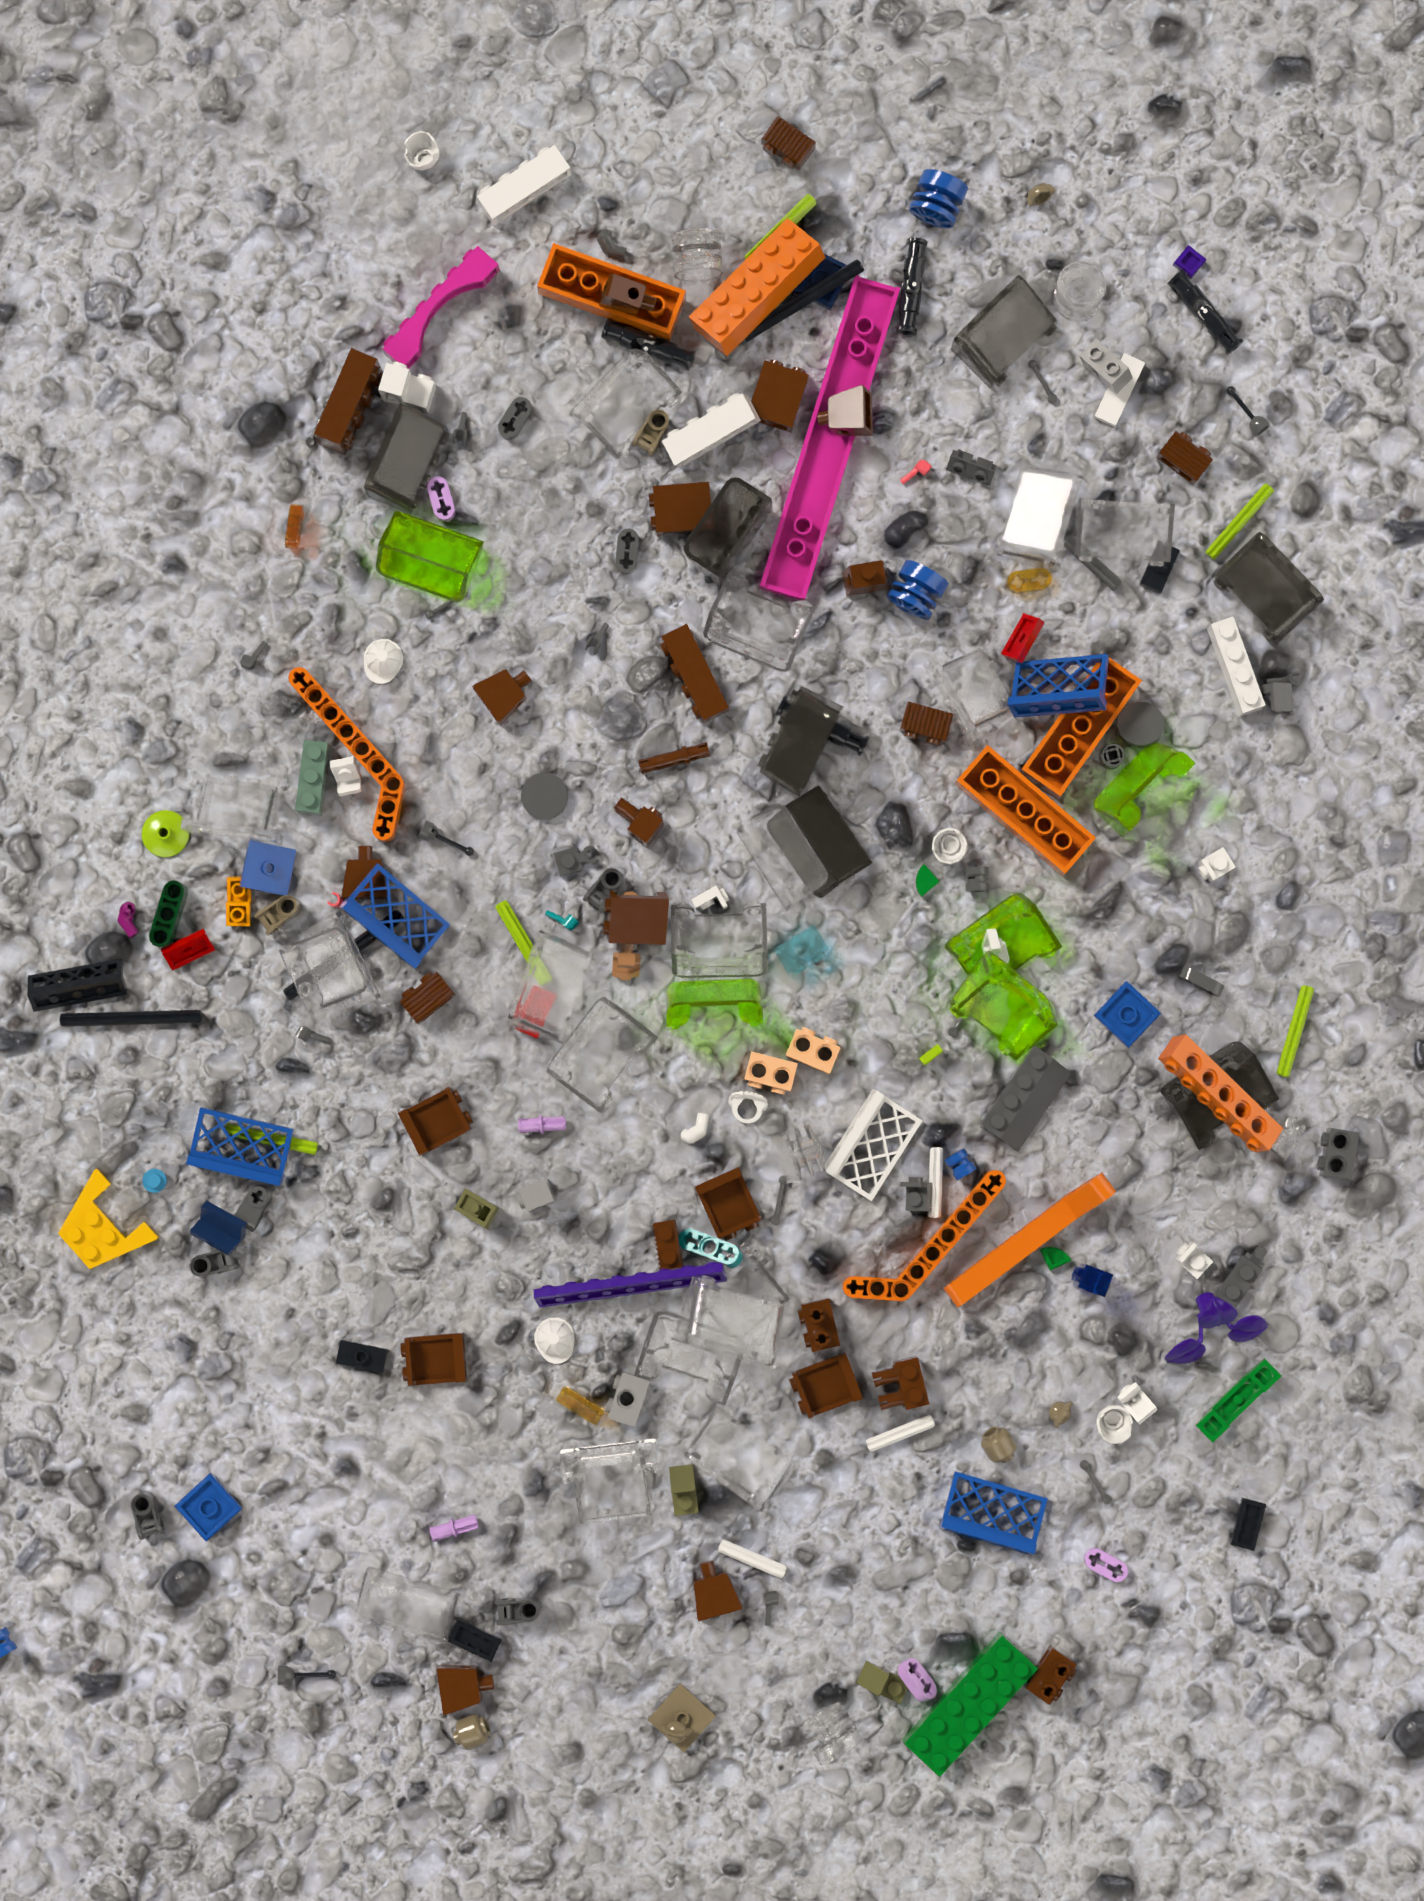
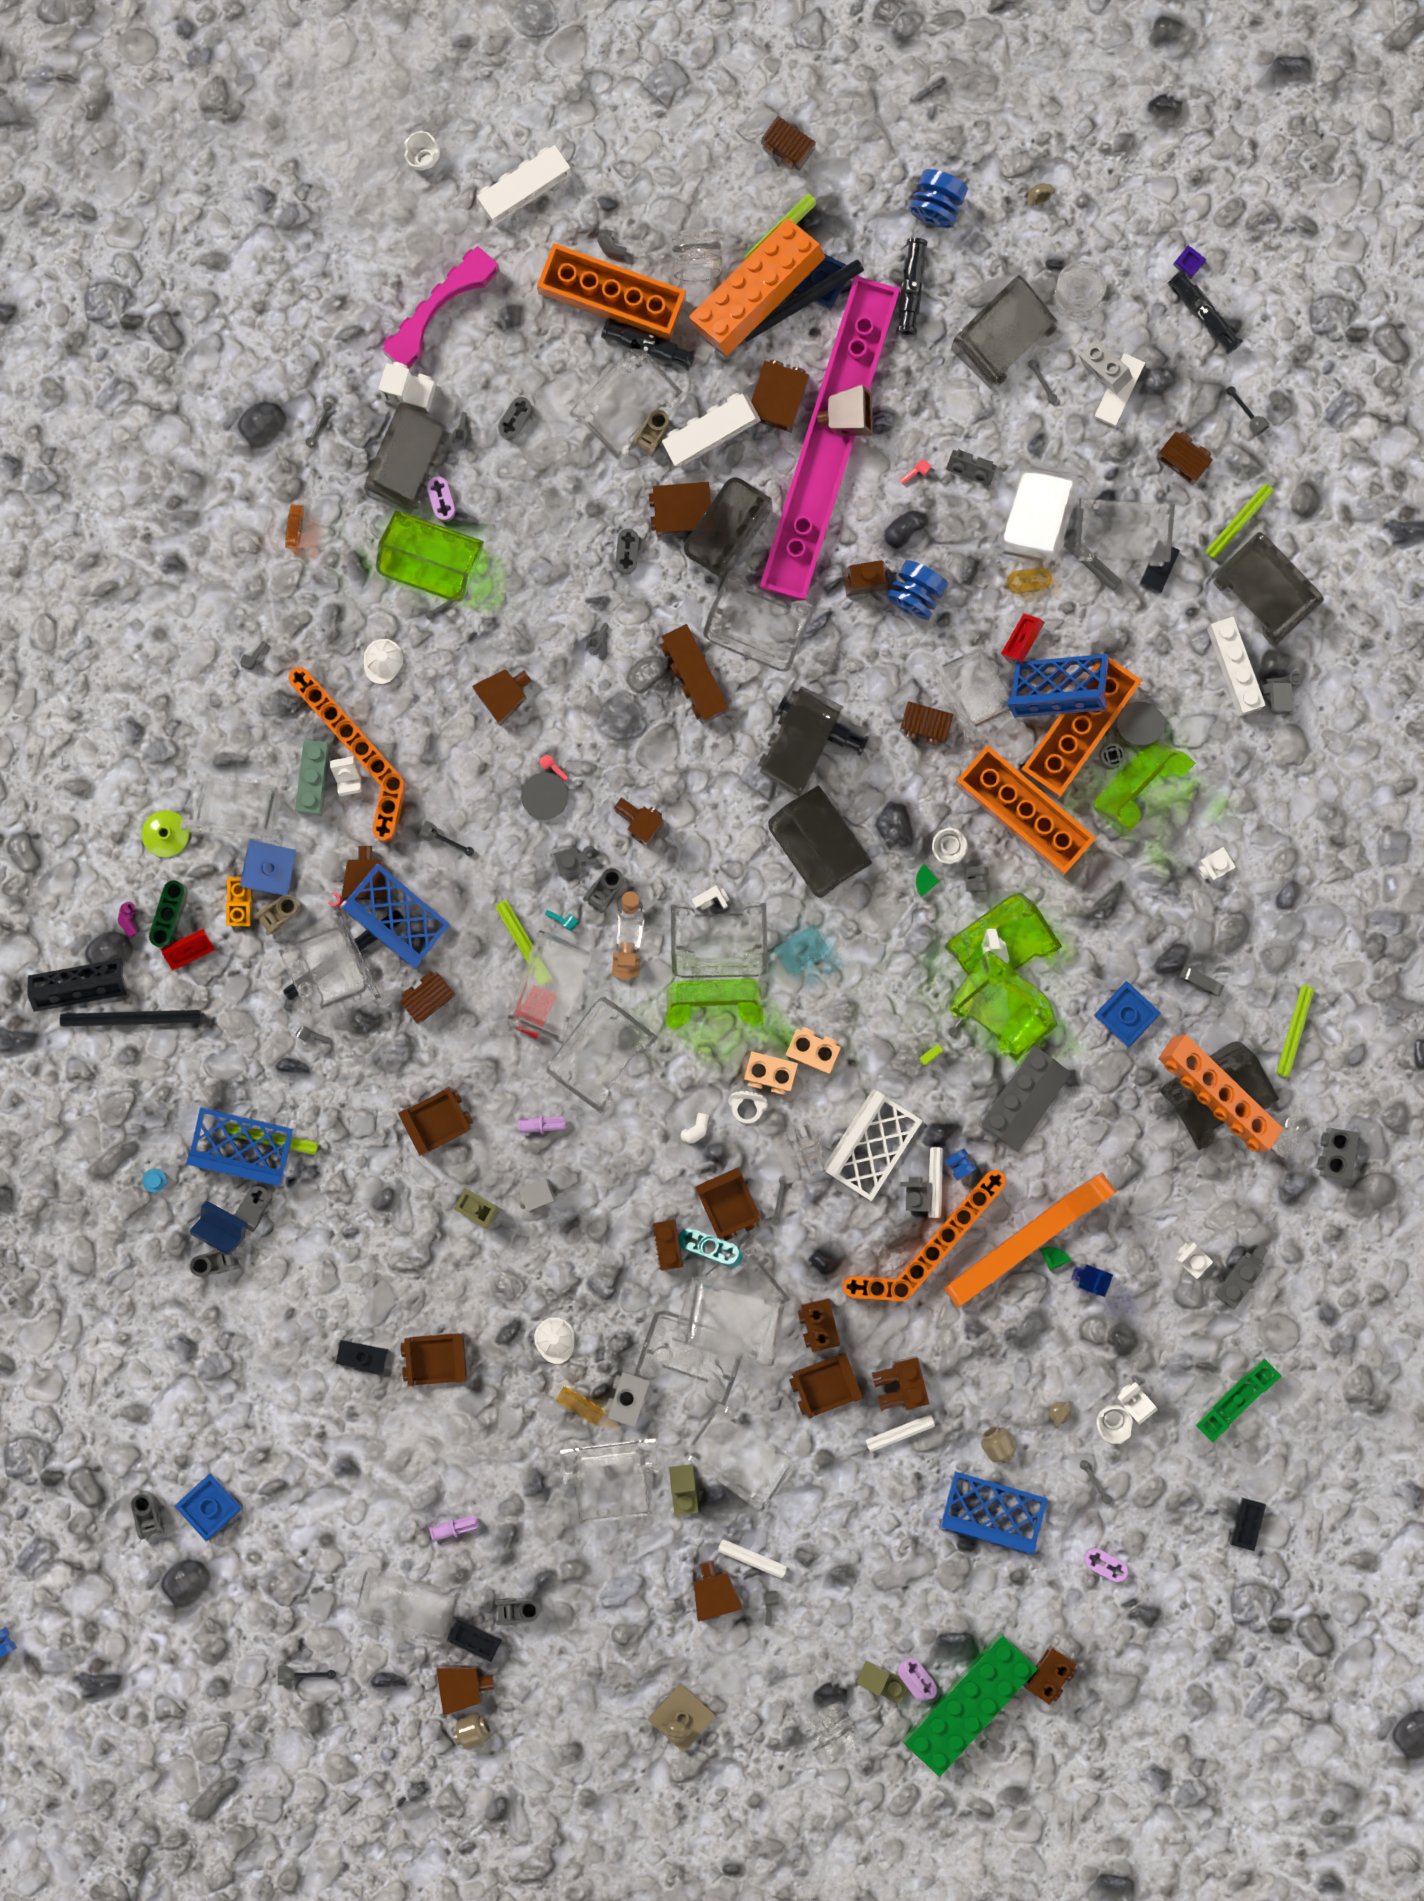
(93, 1234): yellow wing -> none
(348, 402): reddish brown brick -> none
(547, 762): none -> coral hand
(617, 293): reddish brown torso -> none
(629, 1285): dark purple plate -> none
(636, 918): reddish brown panel -> none
(674, 758): reddish brown pin -> none
(783, 855): clear windscreen -> none
(1212, 1314): dark purple plant -> none

